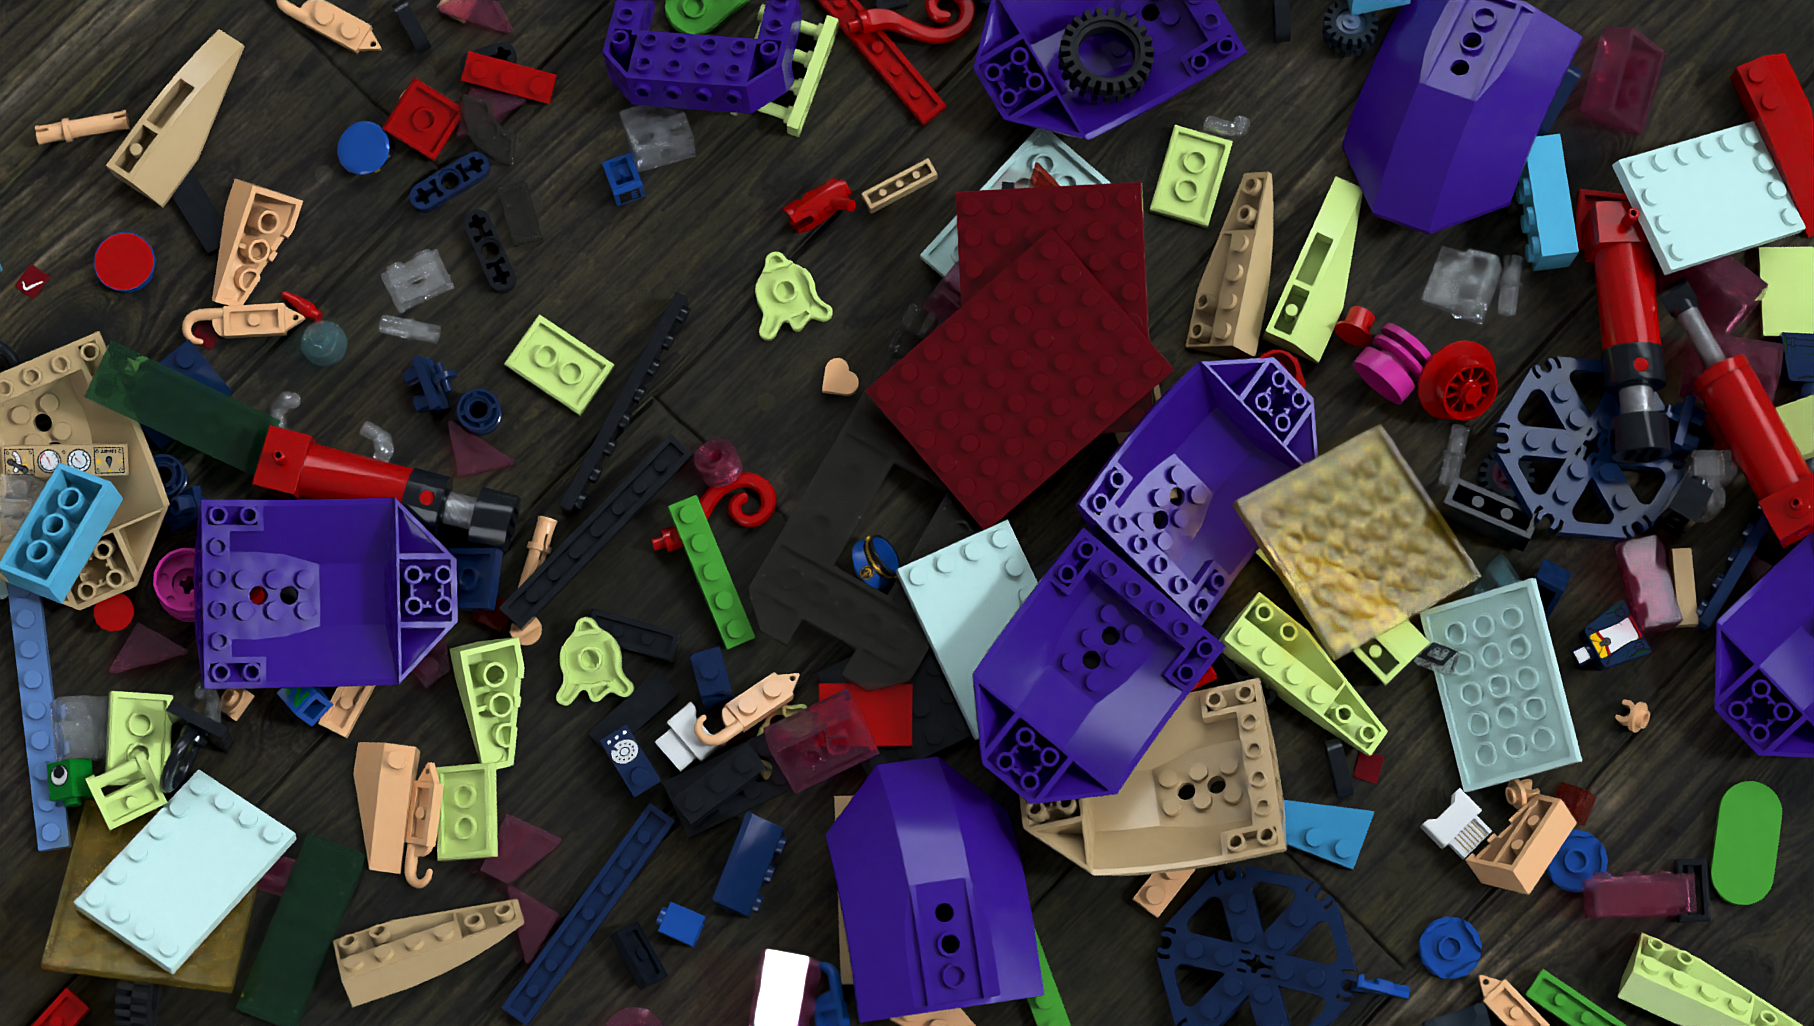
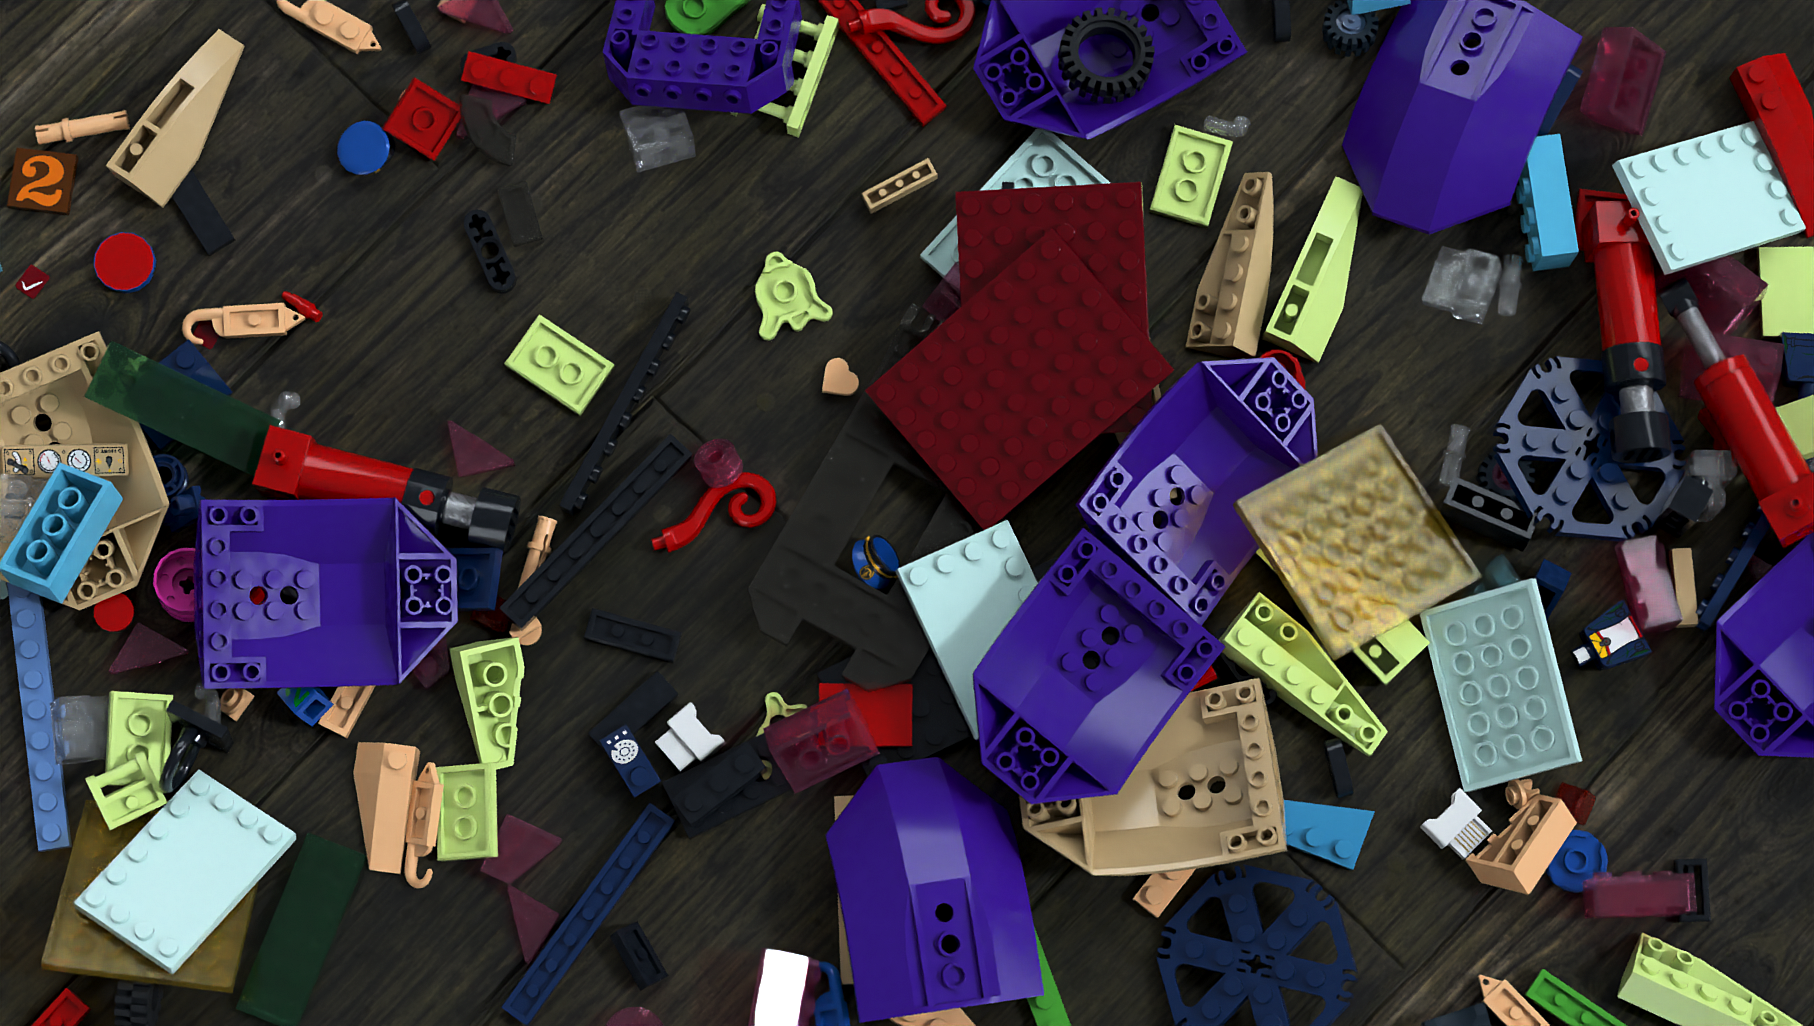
(42, 181): none -> reddish brown tile
(68, 781): green brick -> none
(251, 233): light nougat wedge -> none
(277, 876): clear pink slope -> none
(323, 343): clear light blue helmet -> none
(382, 441): clear arm -> none
(410, 329): clear axle -> none
(419, 948): tan wedge -> none
(425, 266): clear brick -> none
(434, 382): dark blue hips -> none
(452, 169): dark blue beam -> none
(476, 398): dark blue wheel -> none
(591, 663): yellowish green tile -> none
(623, 179): blue slope -> none
(680, 924): blue brick -> none
(711, 572): bright green plate -> none
(712, 677): dark blue torso -> none
(749, 866): dark blue slope -> none
(750, 707): light nougat plate -> none
(819, 205): red piece -> none
(1041, 178): clear red slope -> none
(1356, 327): red piece -> none
(1368, 767): dark red sticker -> none
(1380, 987): blue tile -> none
(1393, 363): dark pink wheel -> none
(1438, 658): slope -> none
(1450, 948): blue tile -> none
(1458, 381): red piece -> none
(1637, 718): light nougat plate -> none
(1681, 417): dark blue hips -> none
(1745, 843): bright green tile -> none

